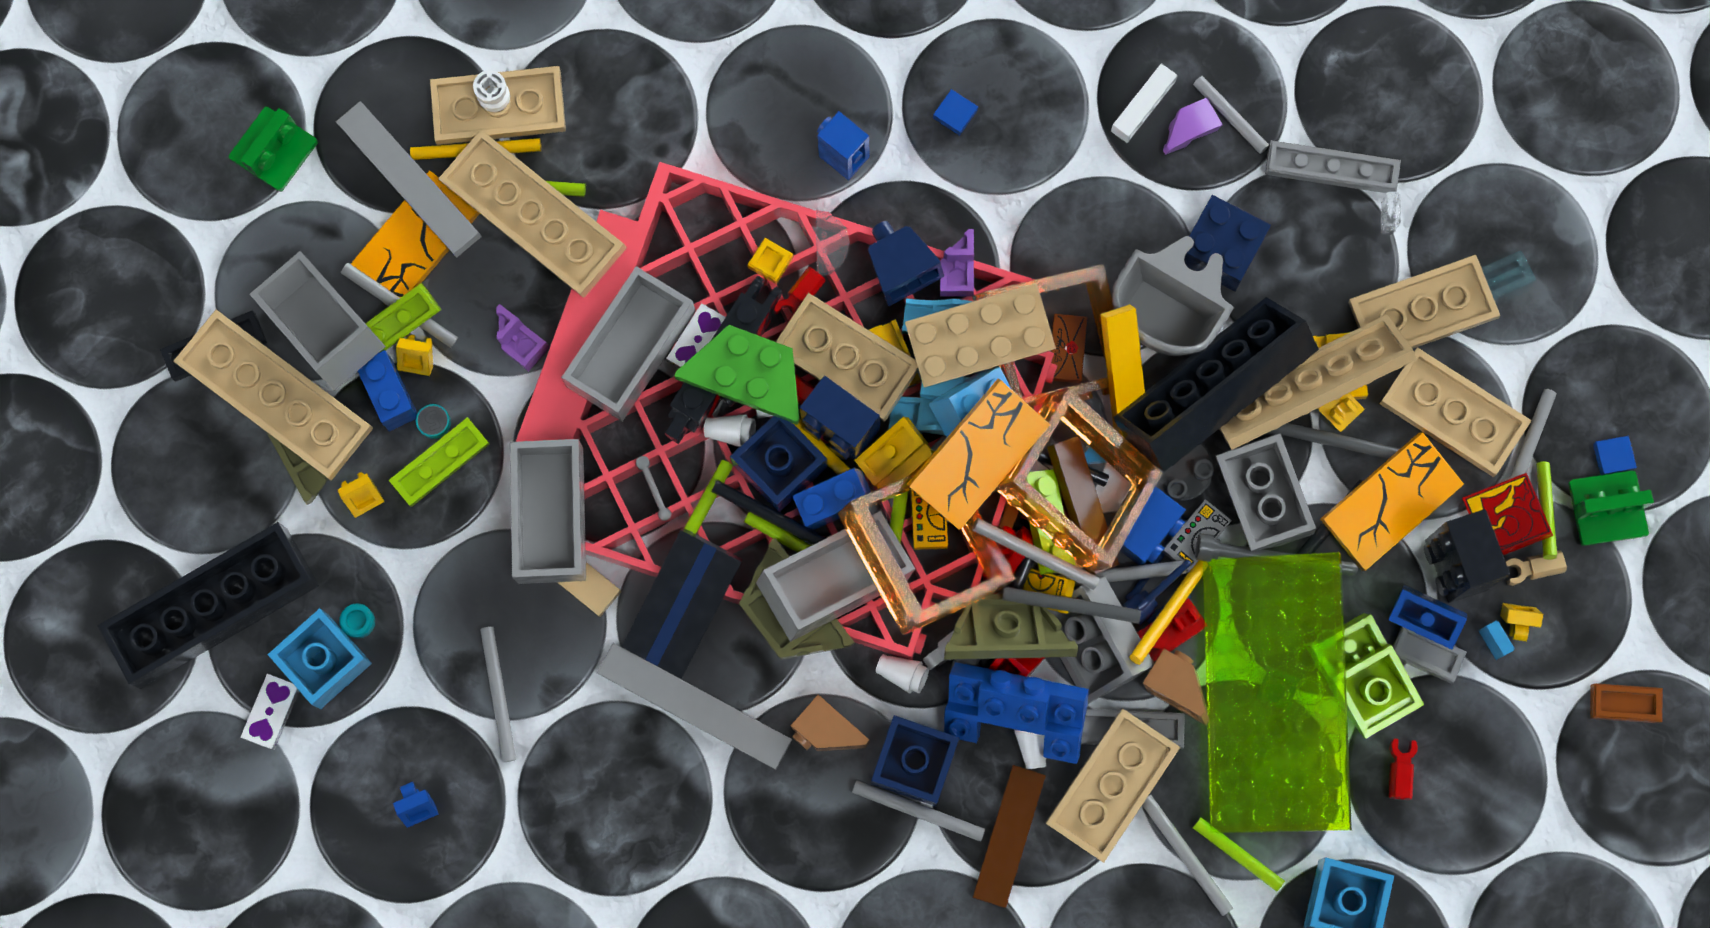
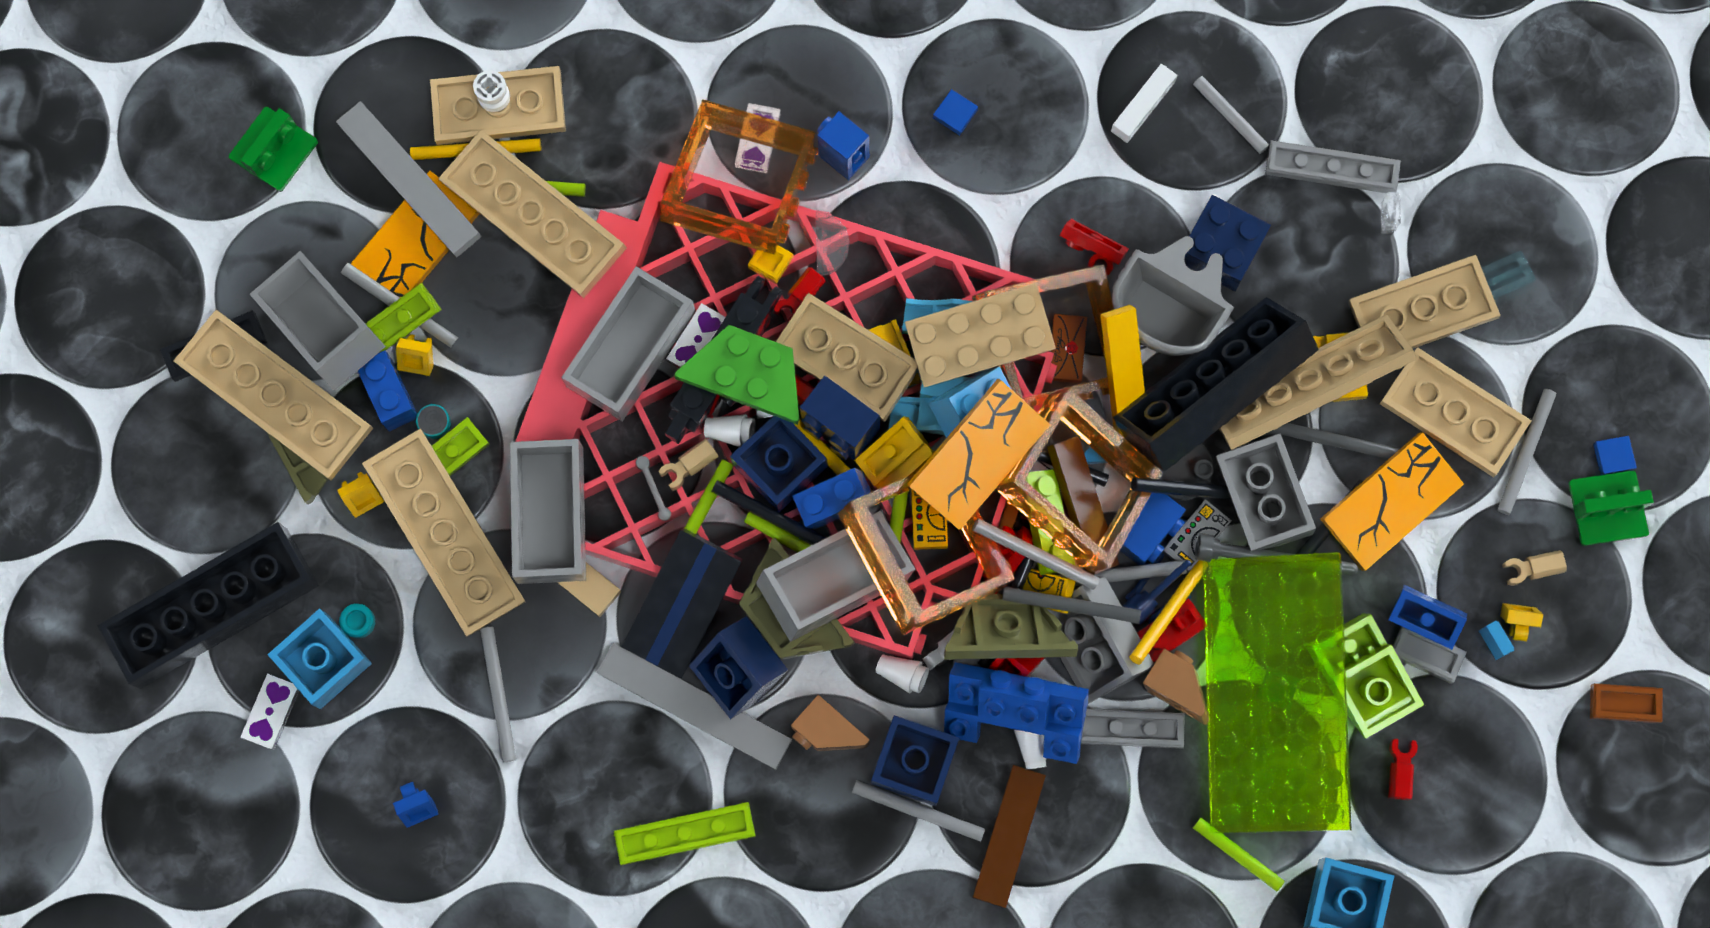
(443, 532): none -> tan plate
(518, 340): medium lavender slope -> none
(684, 833): none -> lime tile
(690, 463): none -> tan bar
(738, 667): none -> dark blue brick
(751, 154): none -> clear tile
(754, 129): none -> clear orange window
(902, 262): dark blue torso -> none
(959, 268): medium lavender slope -> none
(1082, 237): none -> red plate
(1112, 785): tan plate -> none
(1180, 488): none -> black bar
(1187, 856): light grey bar -> none
(1191, 123): medium lavender slope -> none
(1342, 411): yellow tile -> none
(1466, 556): black brick -> none
(1512, 512): tile -> none
(1546, 502): lime bar -> none

